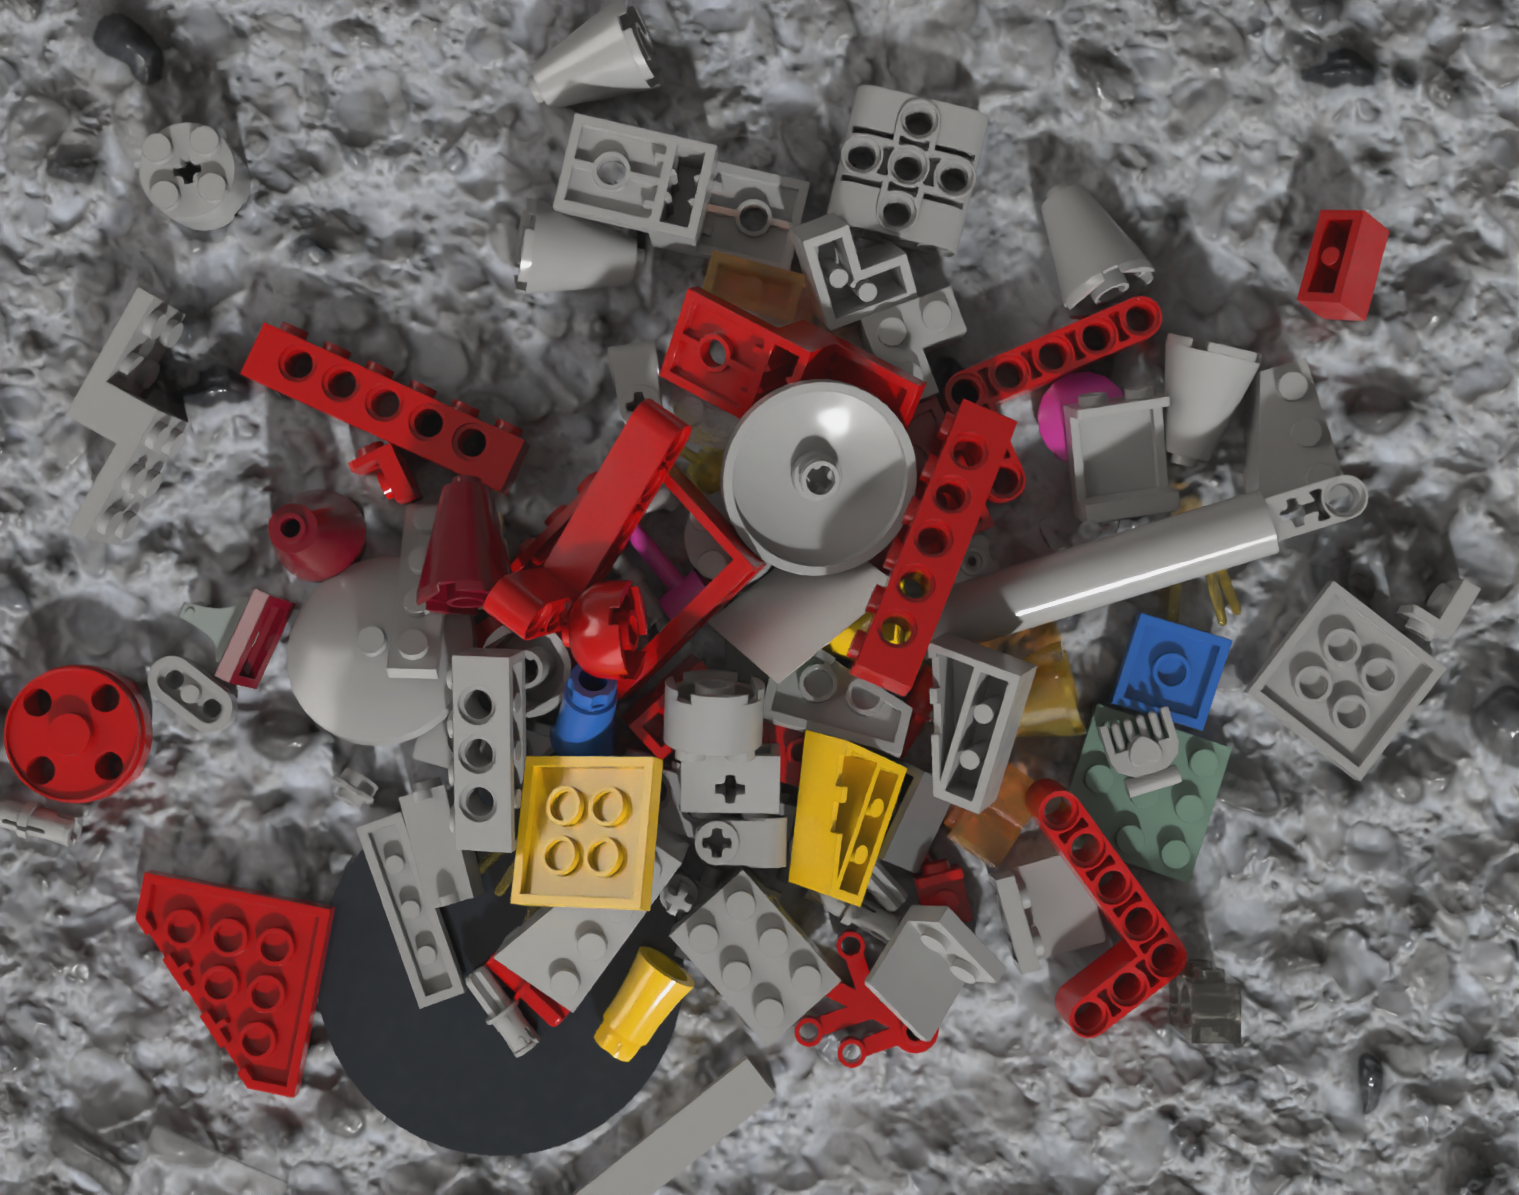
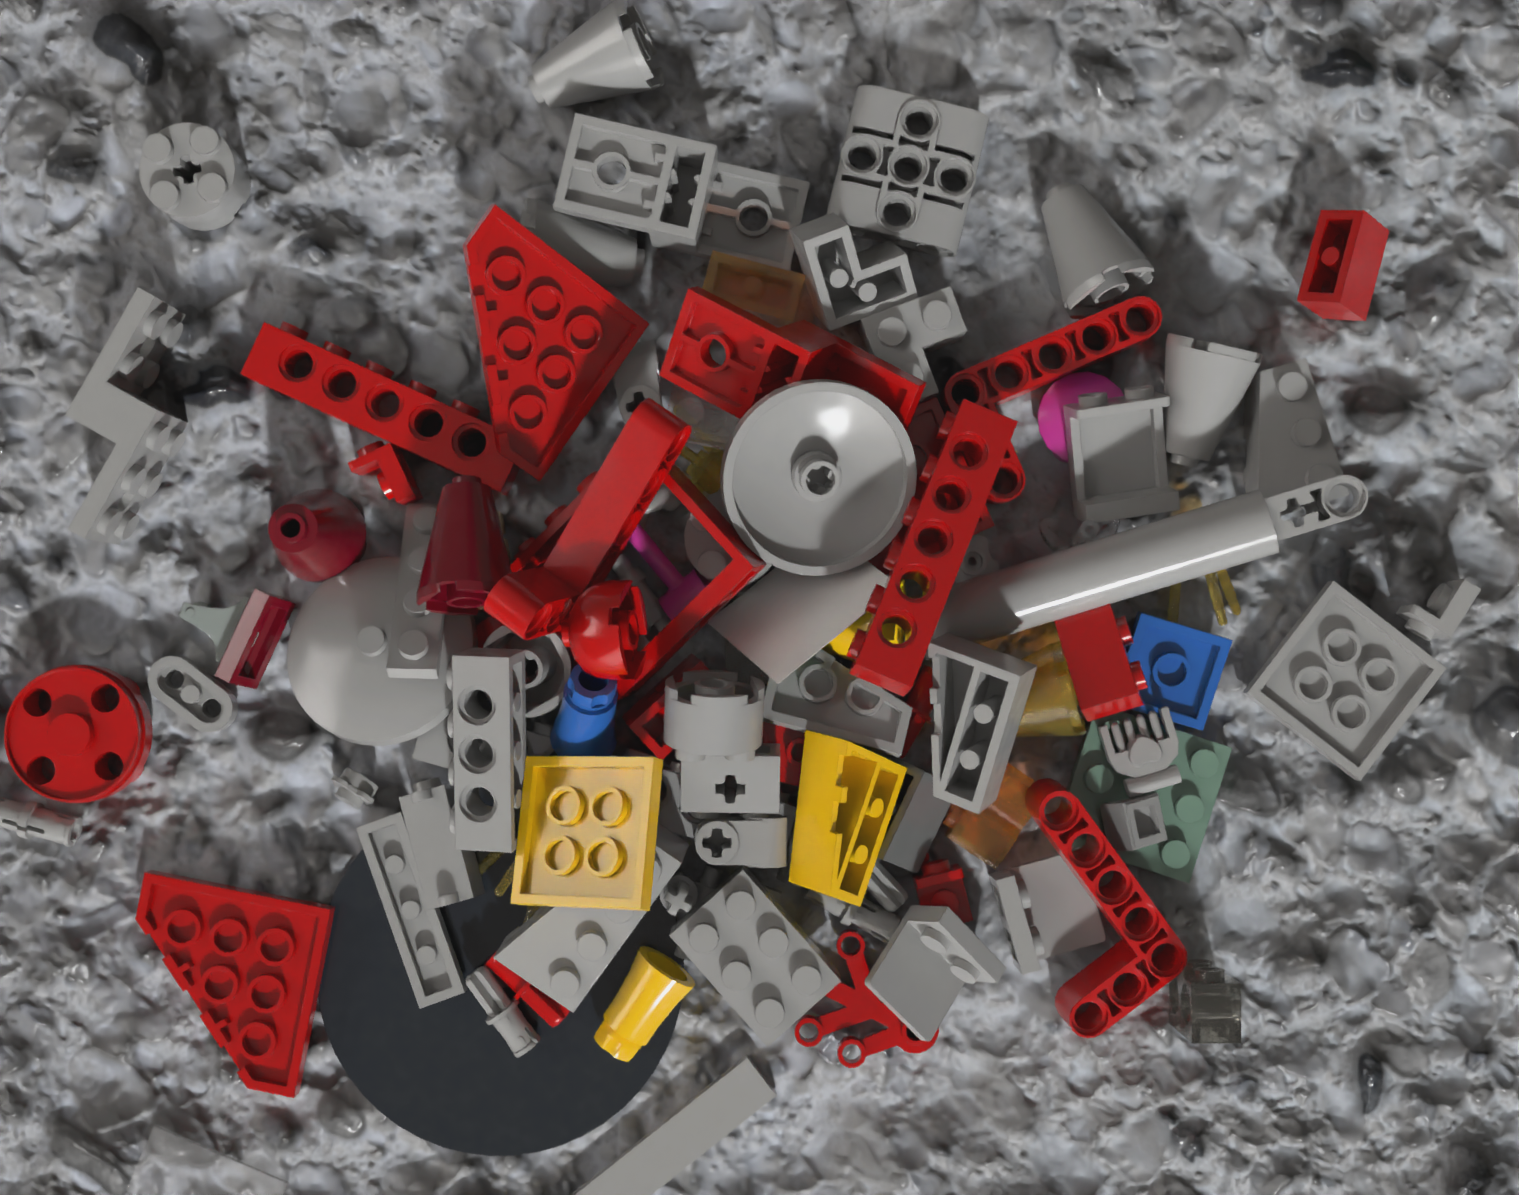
(543, 338): none -> red plate
(1099, 662): none -> red brick
(1133, 822): none -> light grey slope

